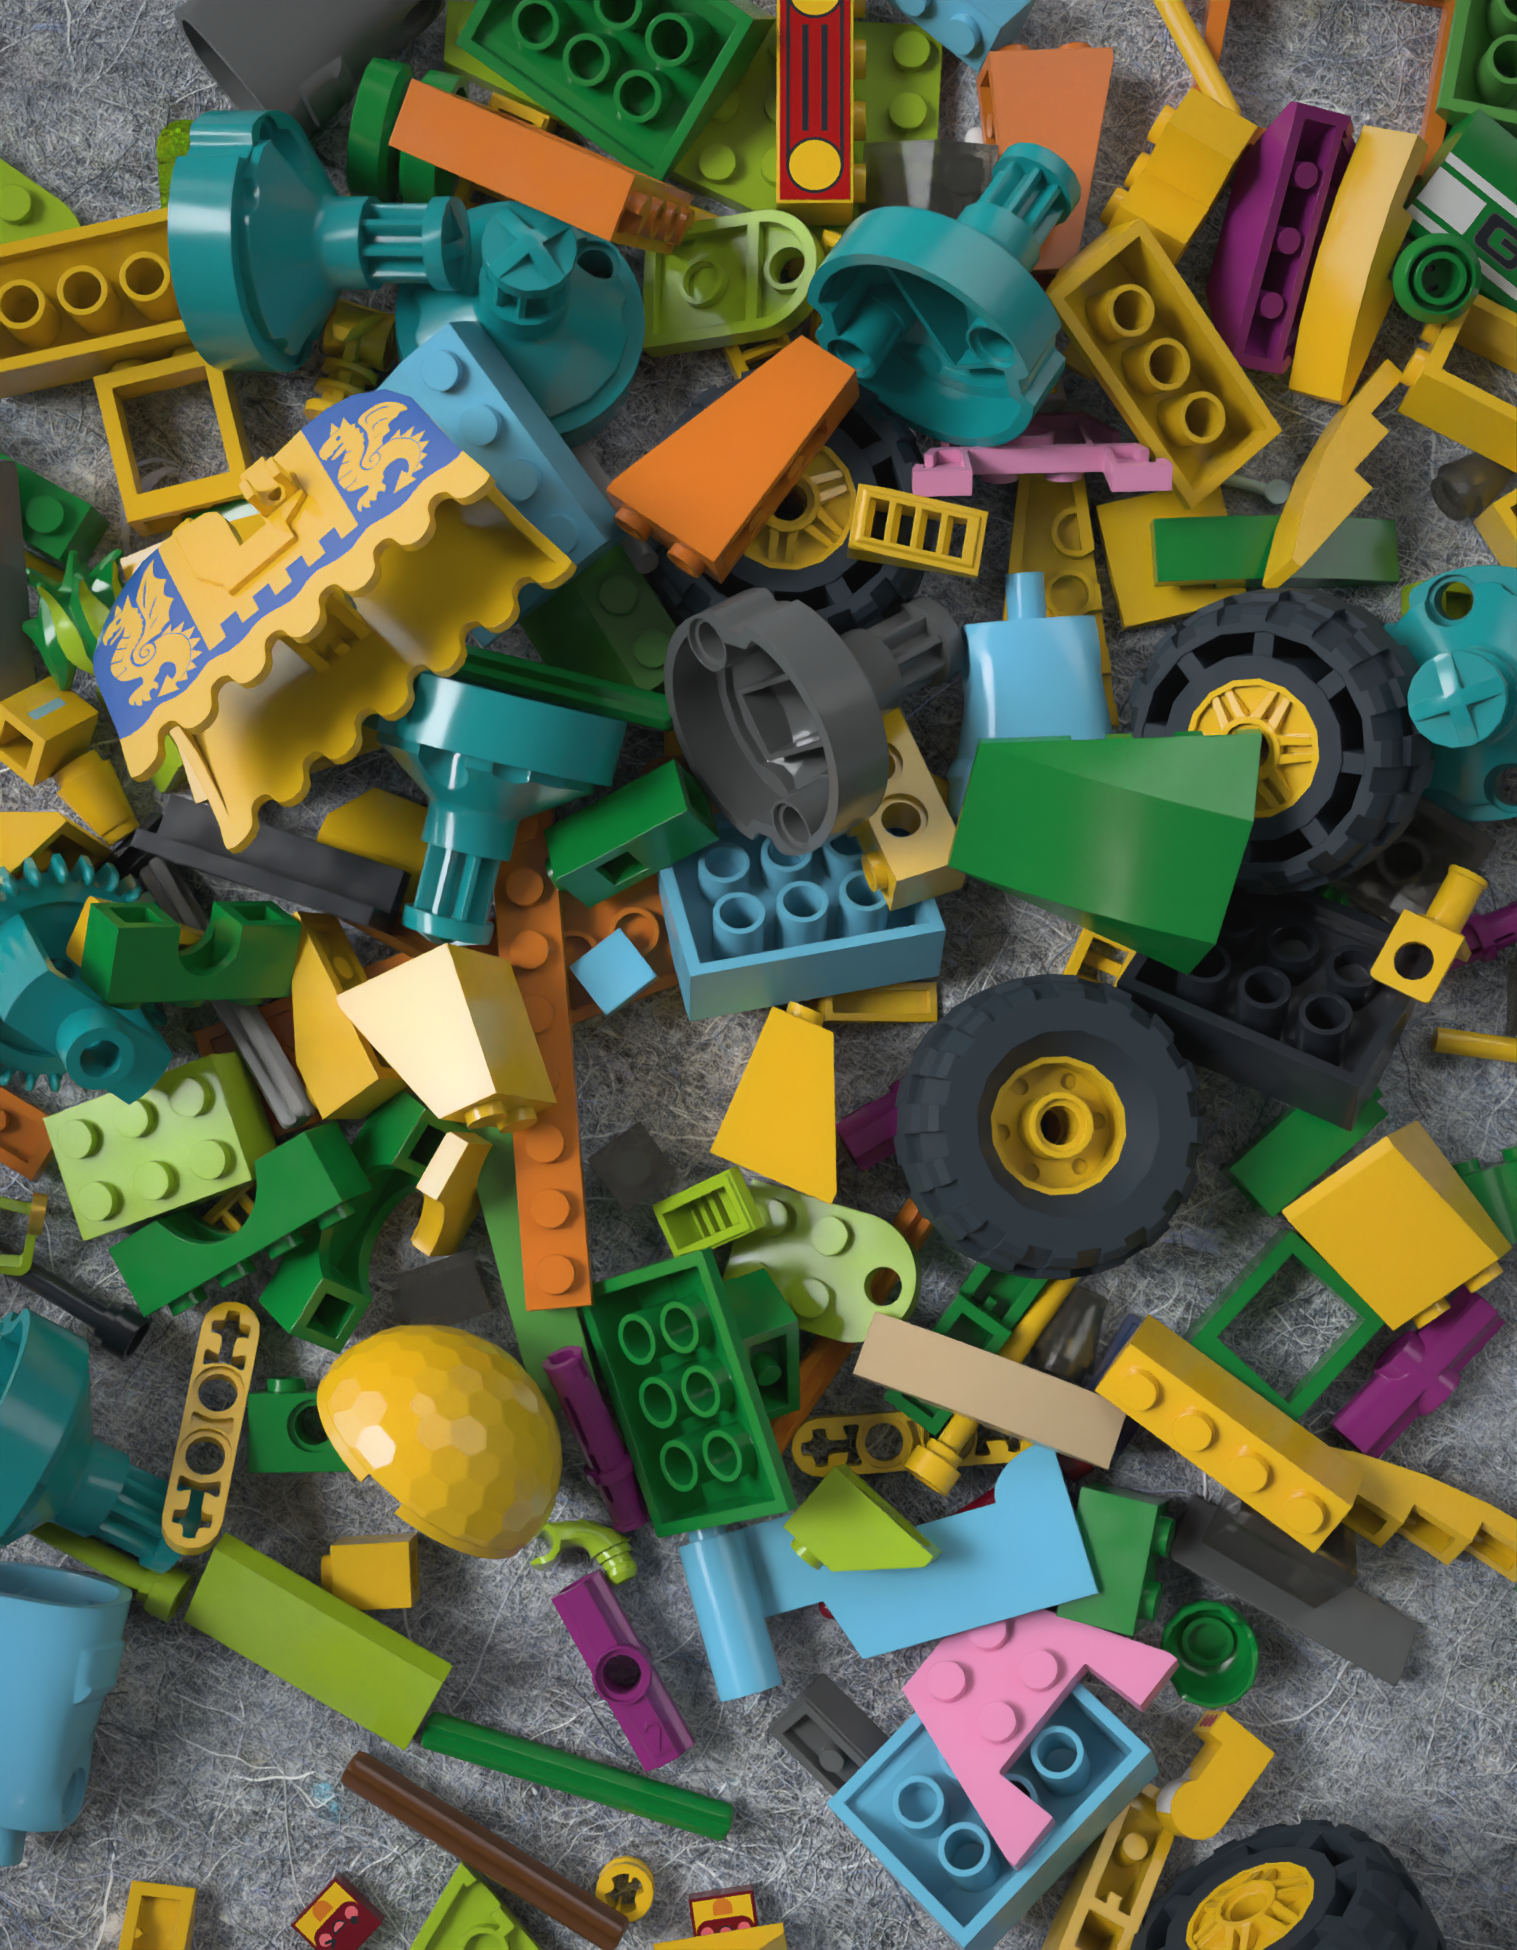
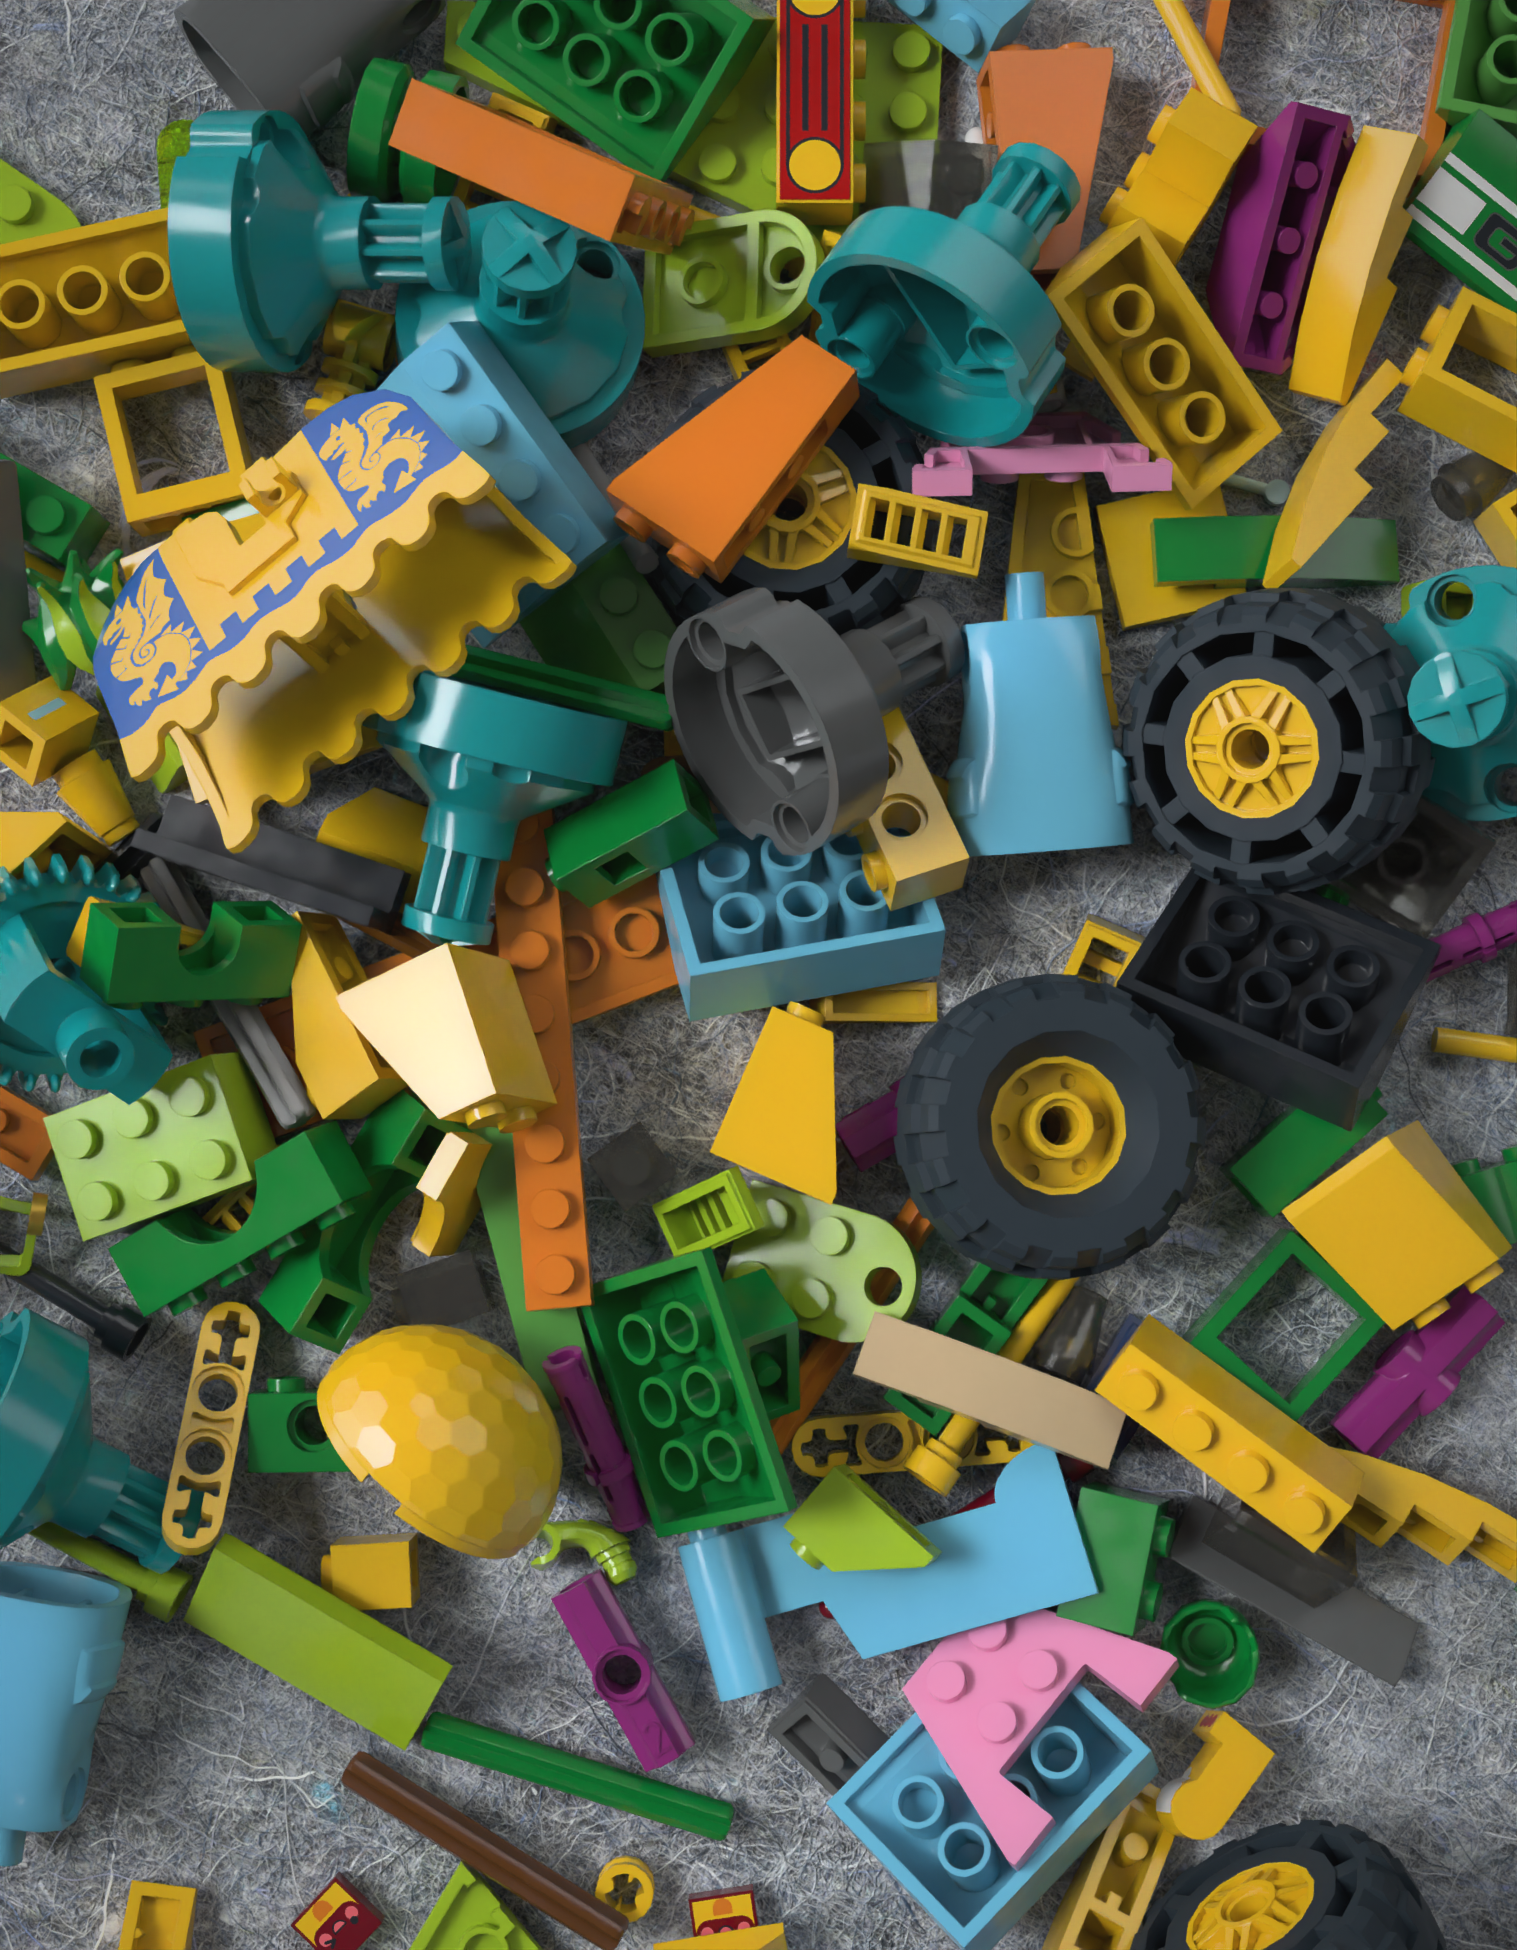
(613, 973): medium azure slope -> none
(1115, 832): green wedge -> none
(1436, 930): yellow bracket -> none
(1454, 273): green cone -> none

